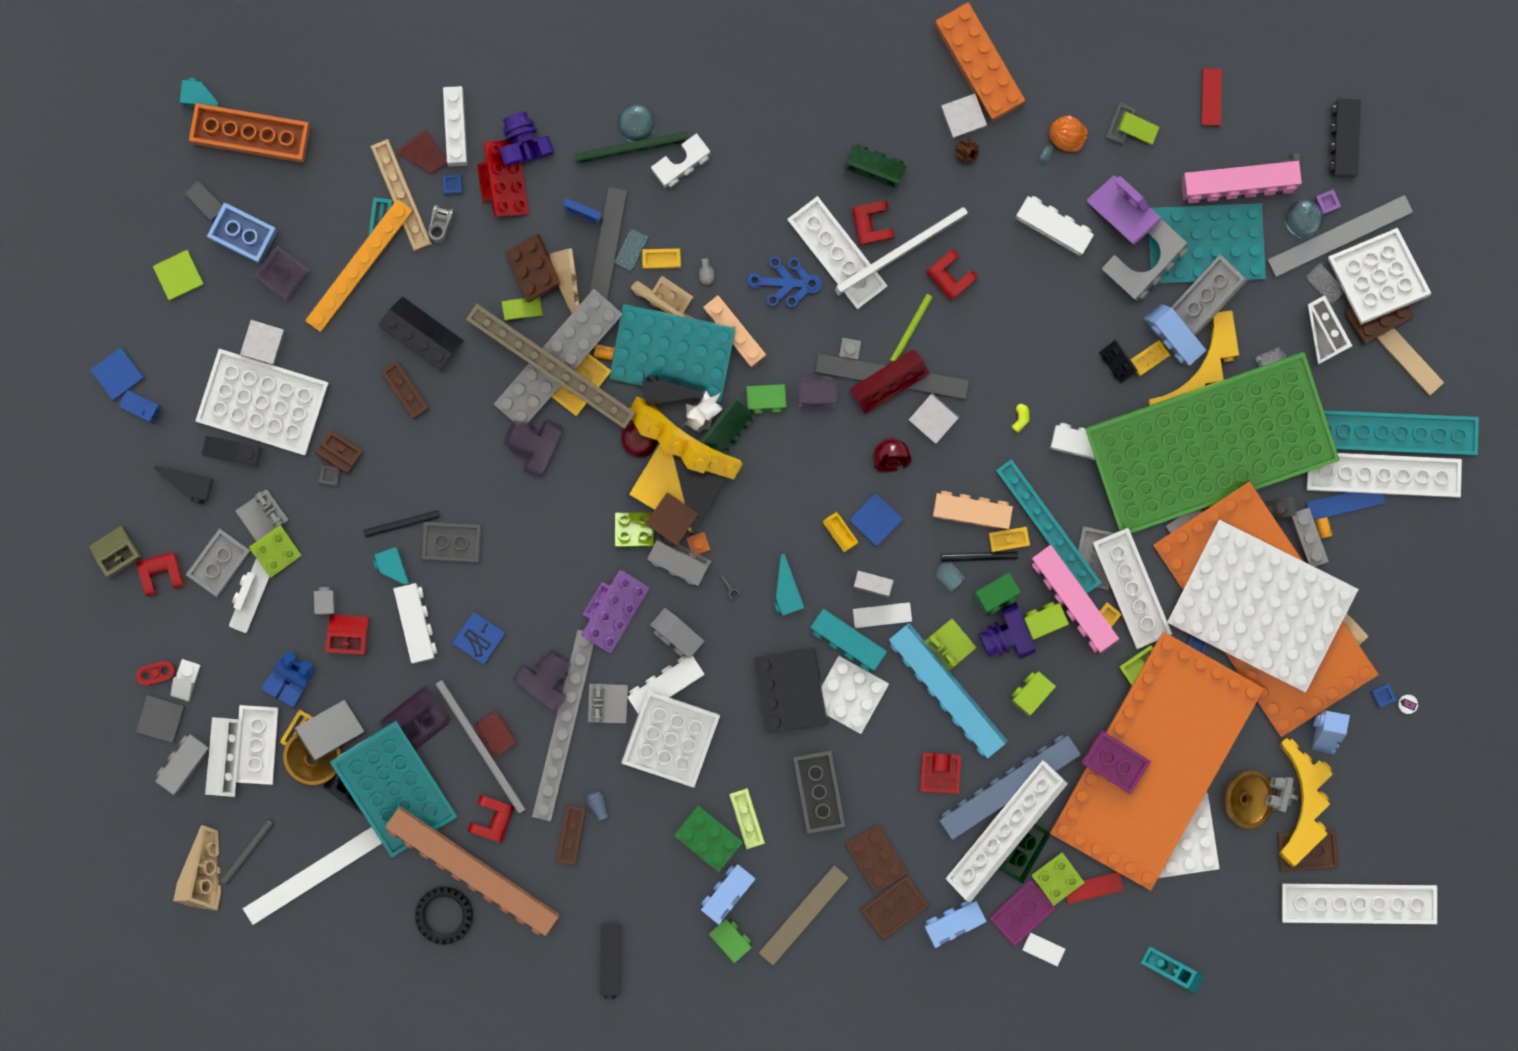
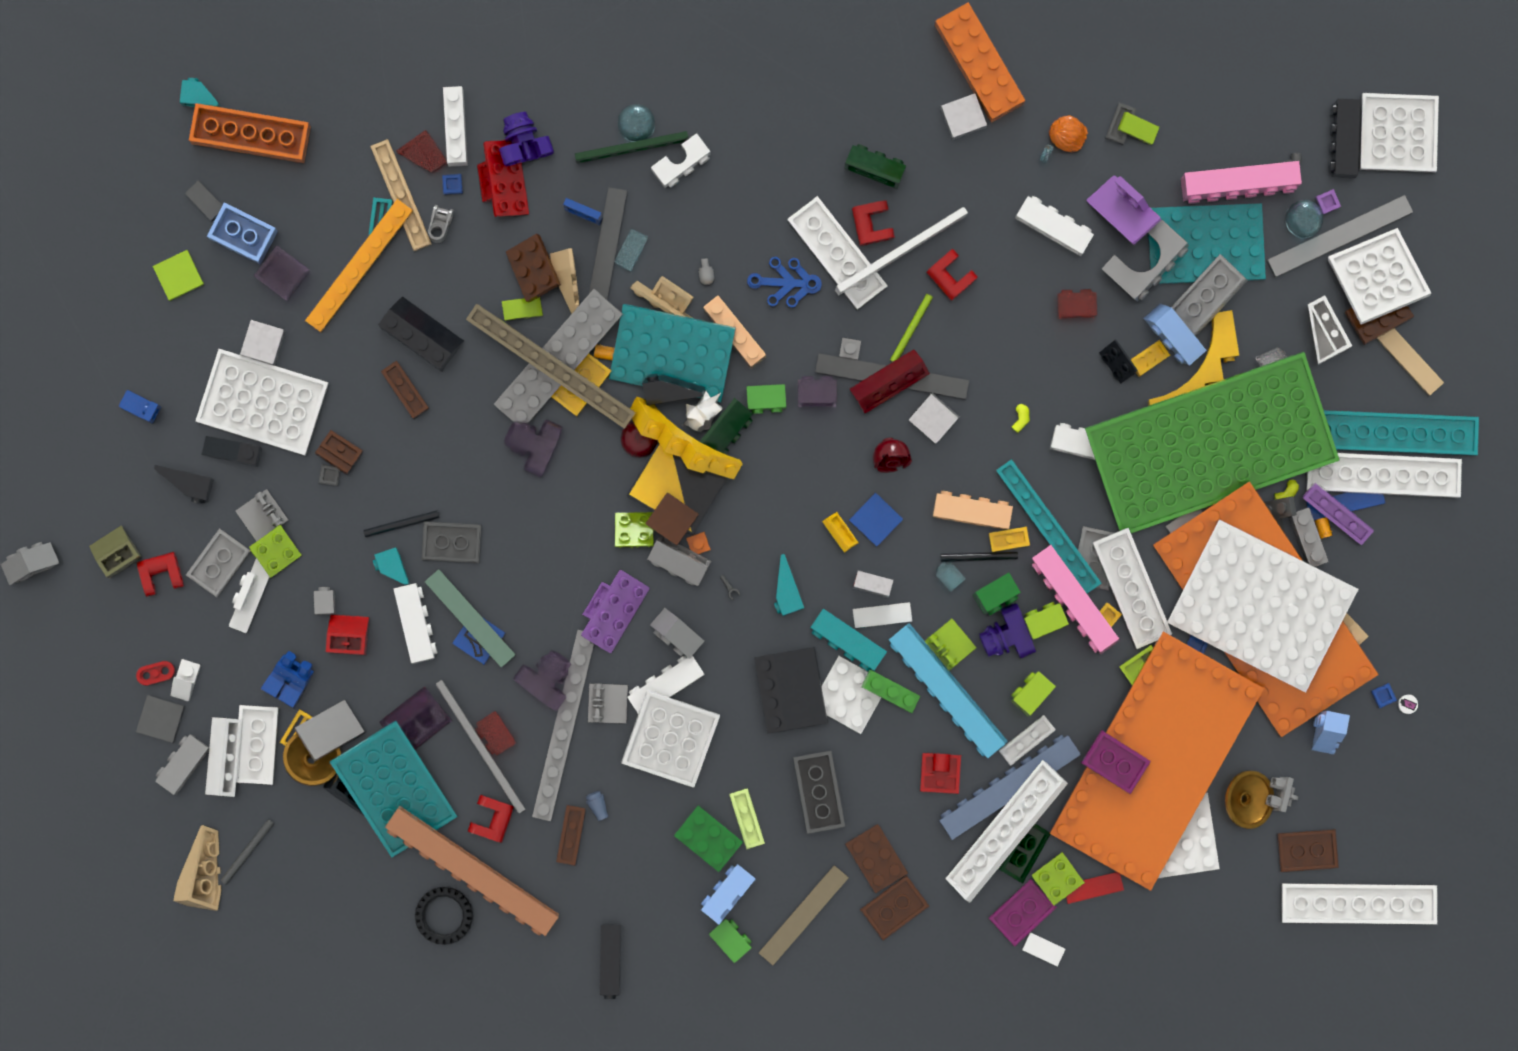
(29, 562): none -> light grey brick
(117, 374): blue tile -> none
(312, 876): white tile -> none
(470, 618): none -> sand green tile
(661, 258): yellow tile -> none
(890, 691): none -> bright green plate
(954, 923): light blue wedge -> none
(967, 150): reddish brown gear -> none
(1027, 740): none -> white tile
(1076, 304): none -> clear red brick
(1172, 969): teal slope -> none
(1211, 97): red tile -> none
(1291, 490): none -> neon yellow arm
(1313, 803): yellow arch -> none
(1325, 283): clear tile -> none
(1338, 513): none -> medium lavender plate
(1399, 132): none -> white plate

